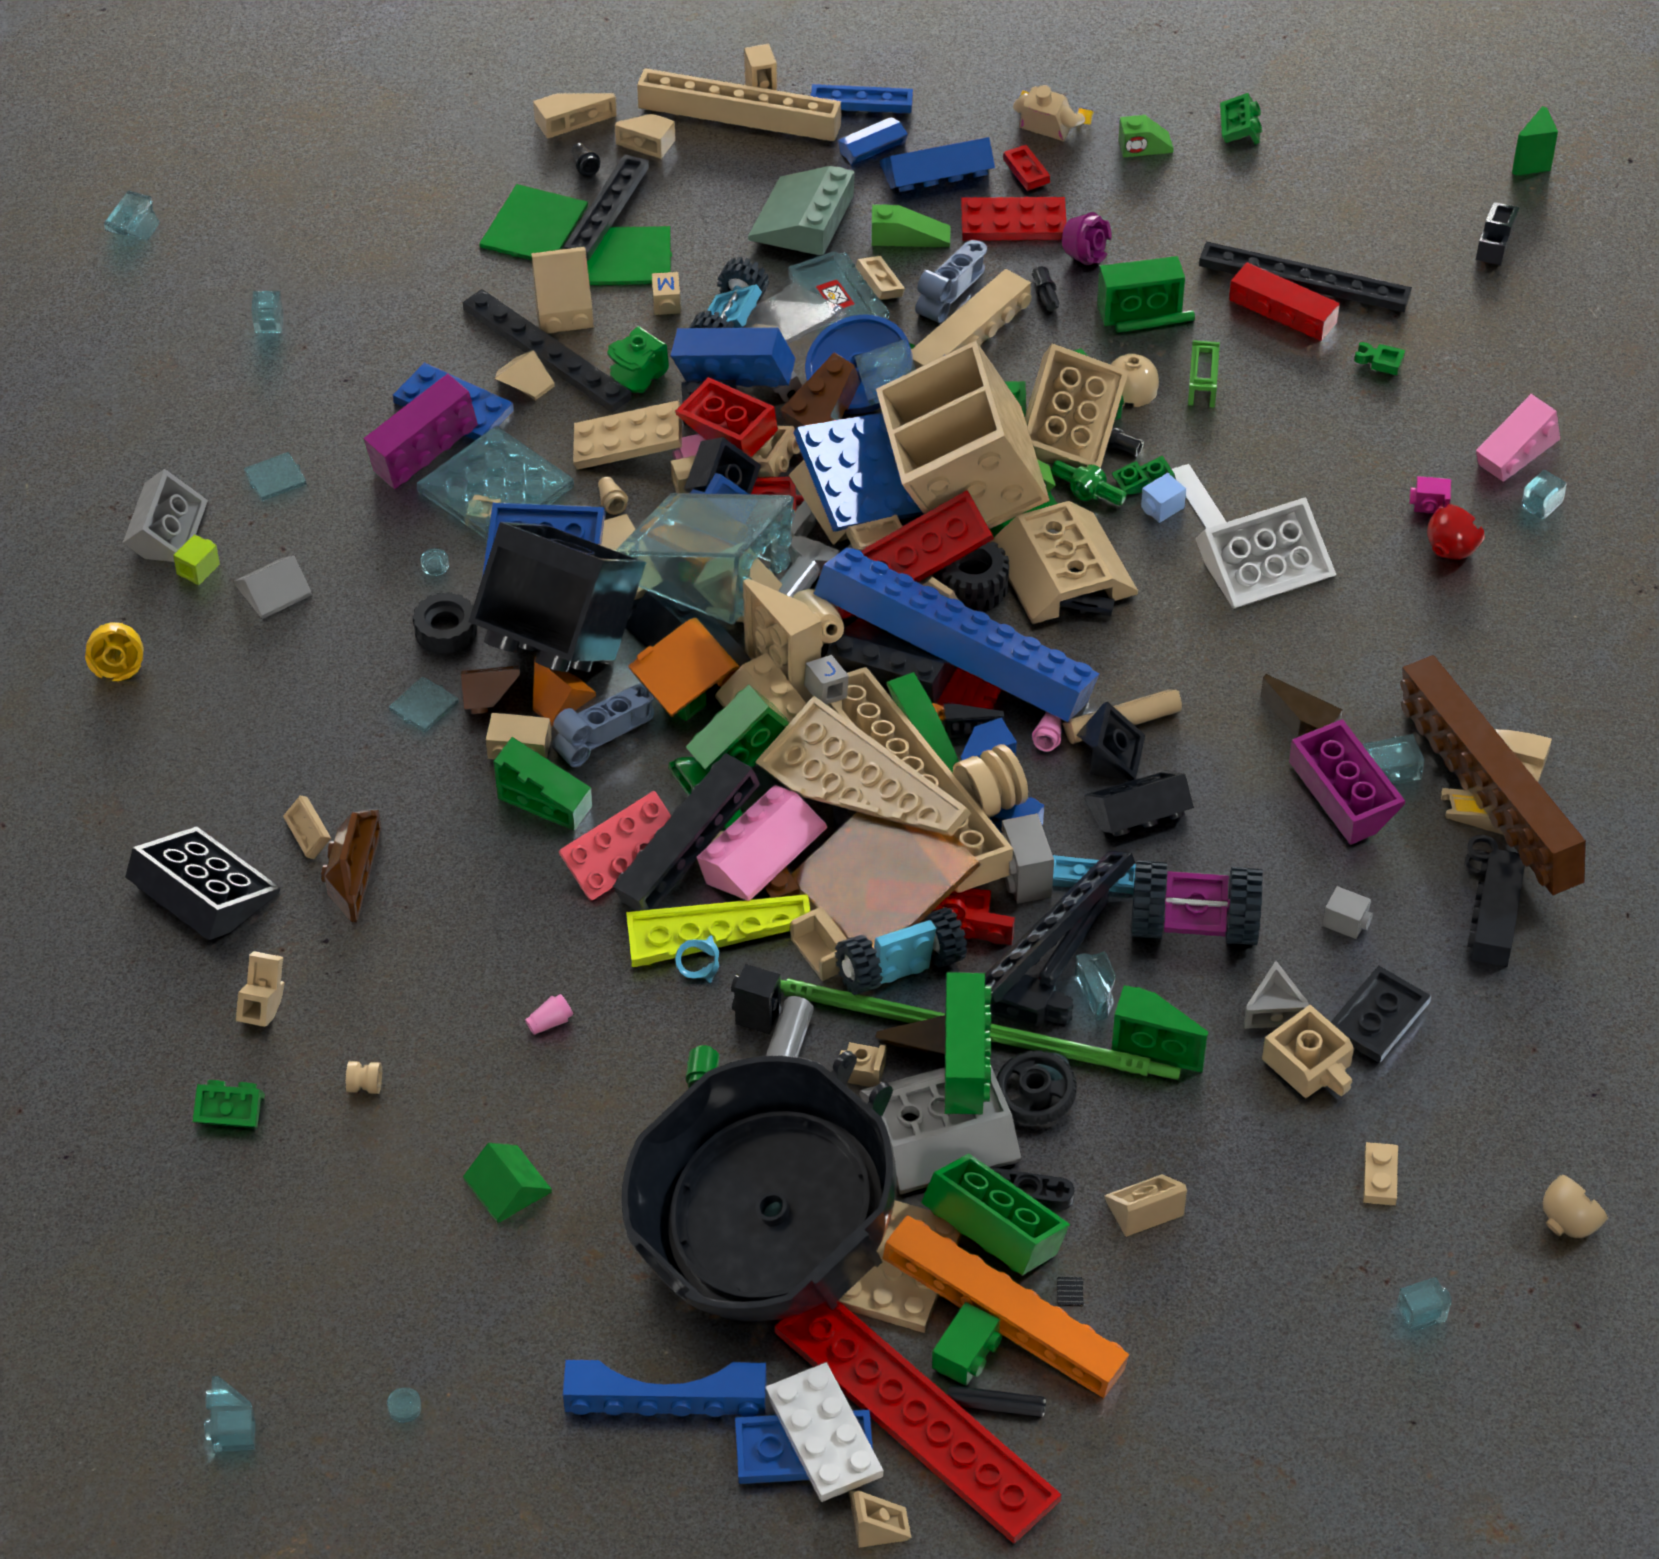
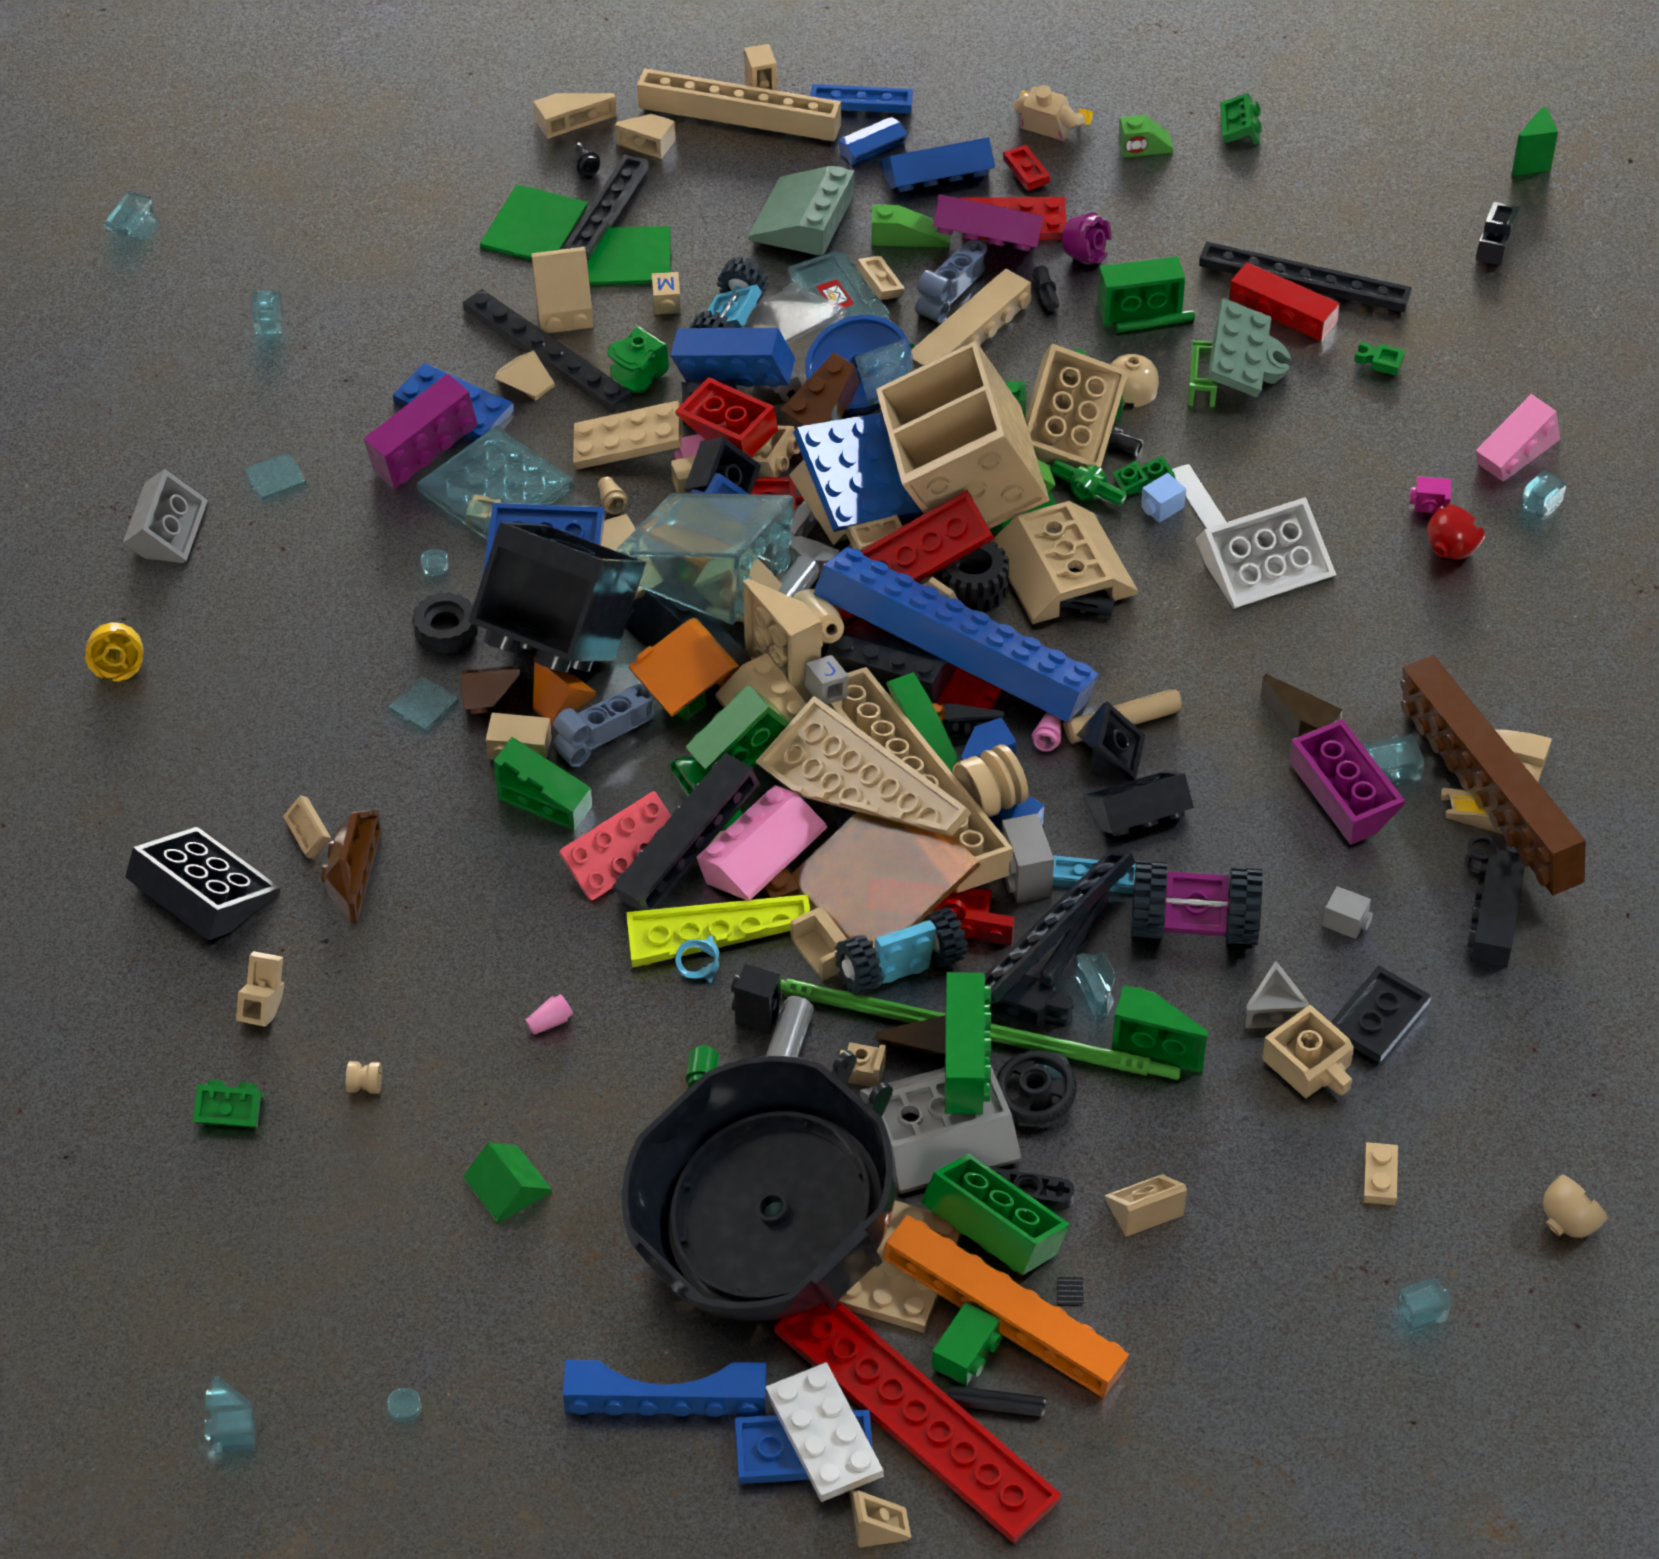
(196, 559): lime brick -> none
(274, 586): light grey slope -> none
(987, 221): none -> magenta brick
(1244, 351): none -> sand green plate

